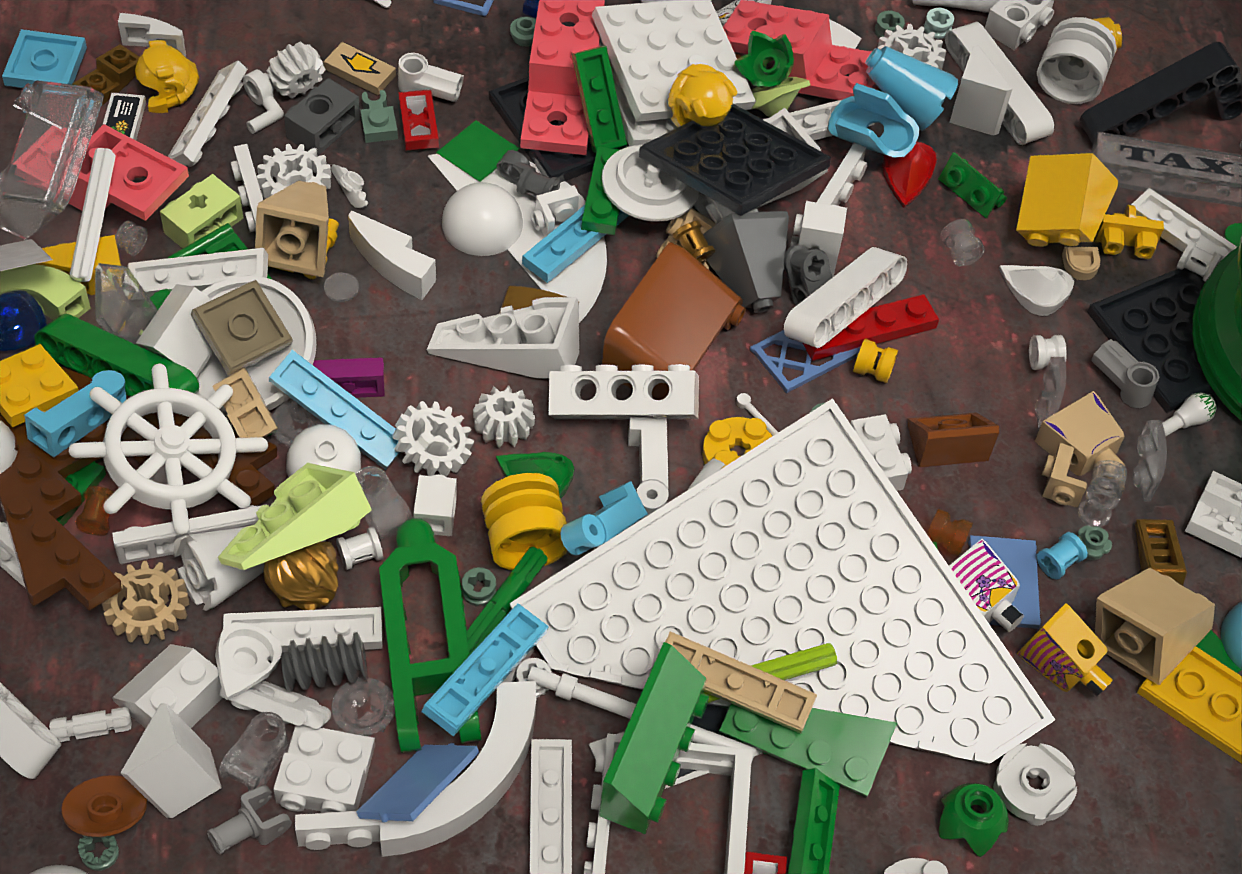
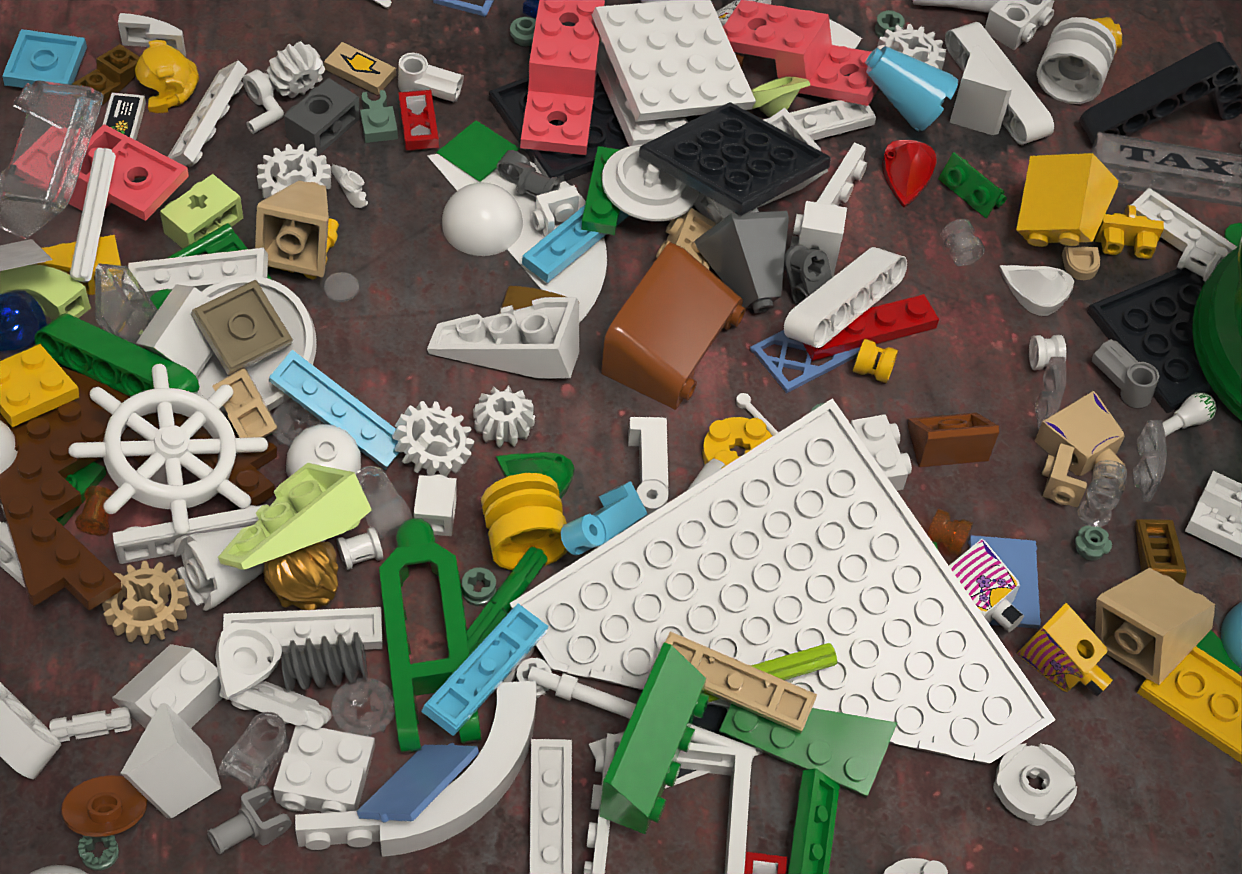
(73, 416): medium azure leg -> none
(131, 238): clear bush -> none
(250, 191): white plate -> none
(357, 376): magenta panel -> none
(392, 255): white slope -> none
(567, 383): white brick -> none
(599, 98): green plate -> none
(694, 241): pearl gold bush -> none
(700, 96): yellow helmet -> none
(761, 51): green piece -> none
(871, 106): medium azure piece -> none
(939, 21): light aqua bush -> none
(962, 822): green piece -> none
(1062, 555): medium azure bush -> none

